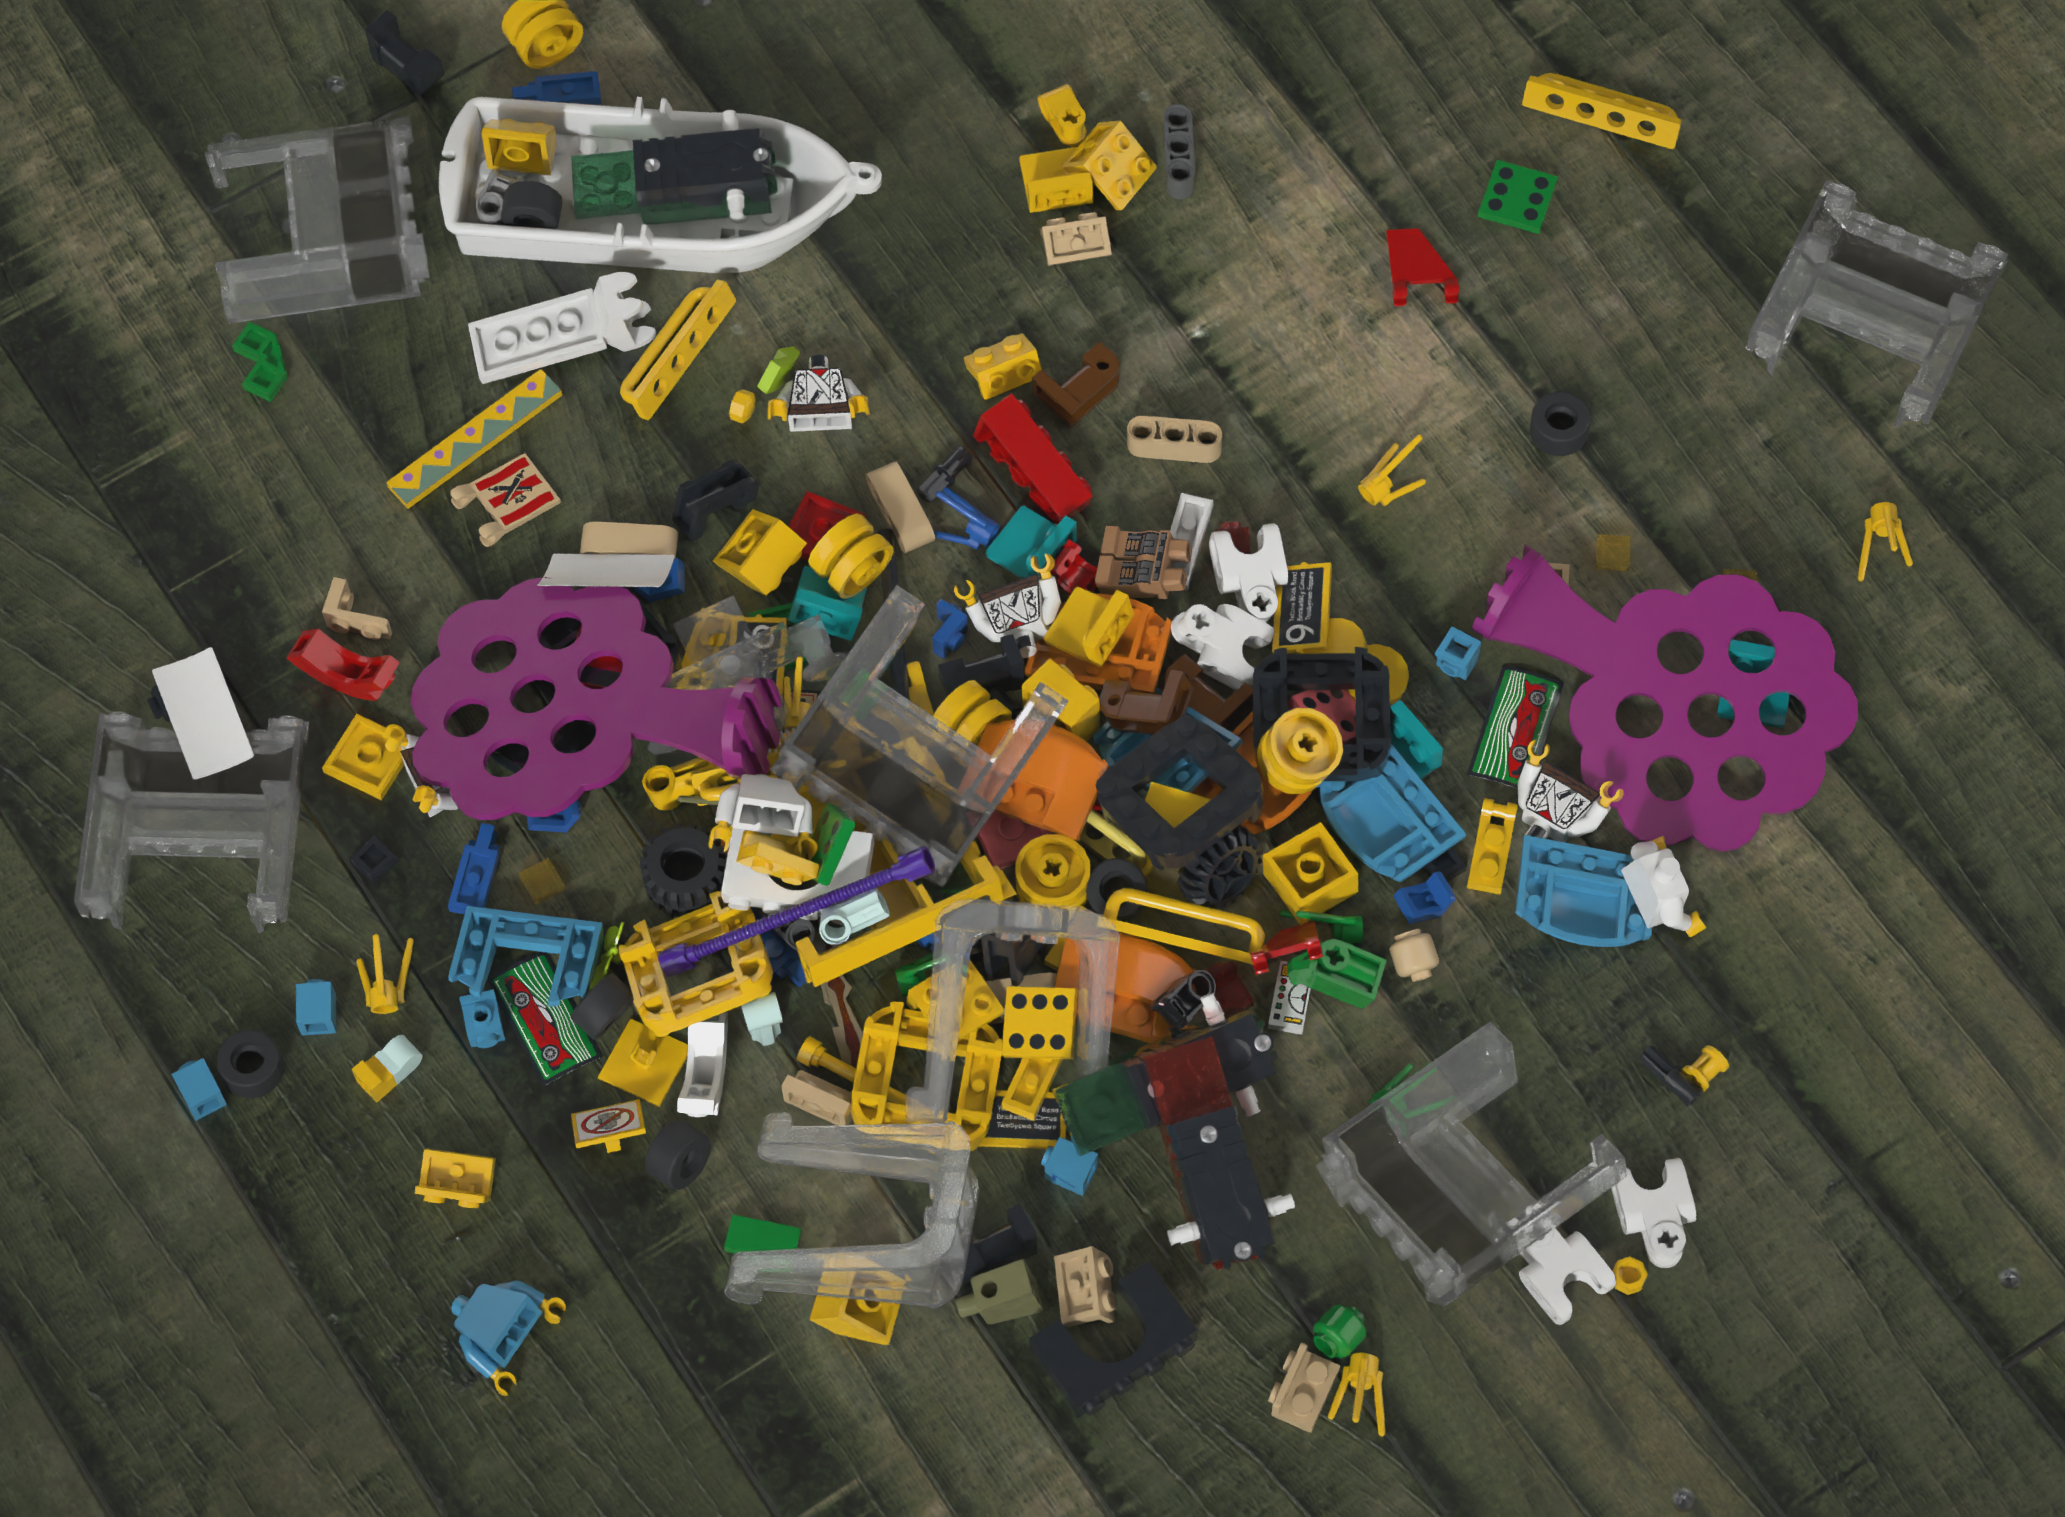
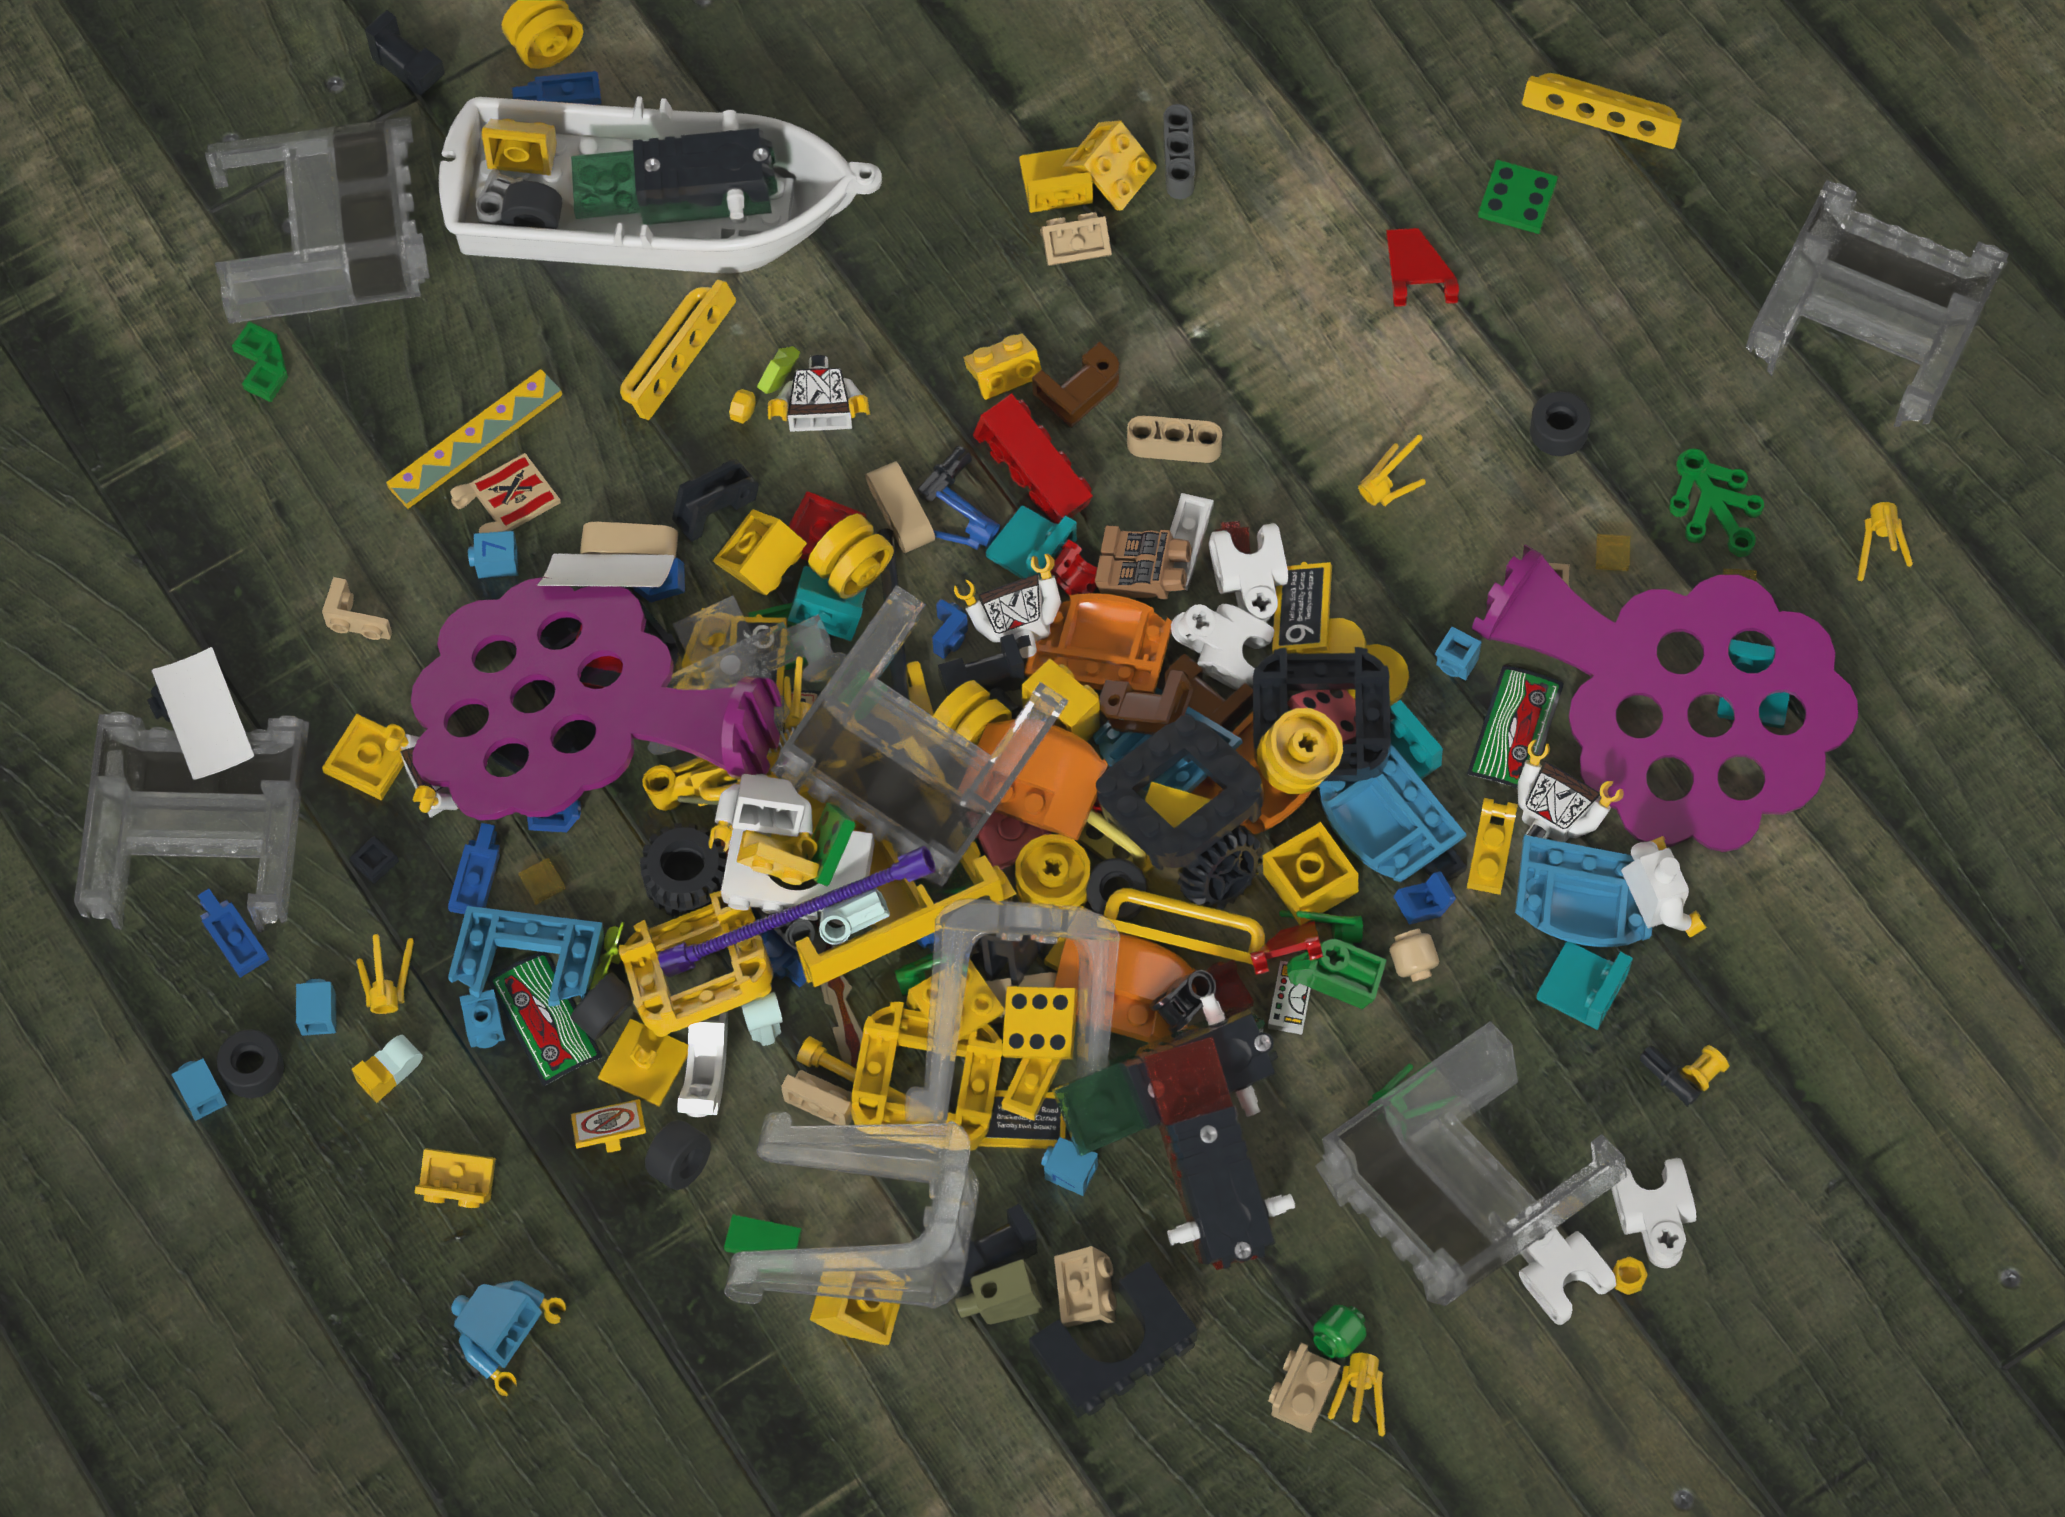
(231, 934): none -> blue hinge
(341, 668): red arch -> none
(494, 554): none -> dark azure brick
(560, 329): white hinge -> none
(1064, 115): yellow piece -> none
(1090, 625): yellow bracket -> none
(1584, 984): none -> teal bracket
(1714, 498): none -> green plant

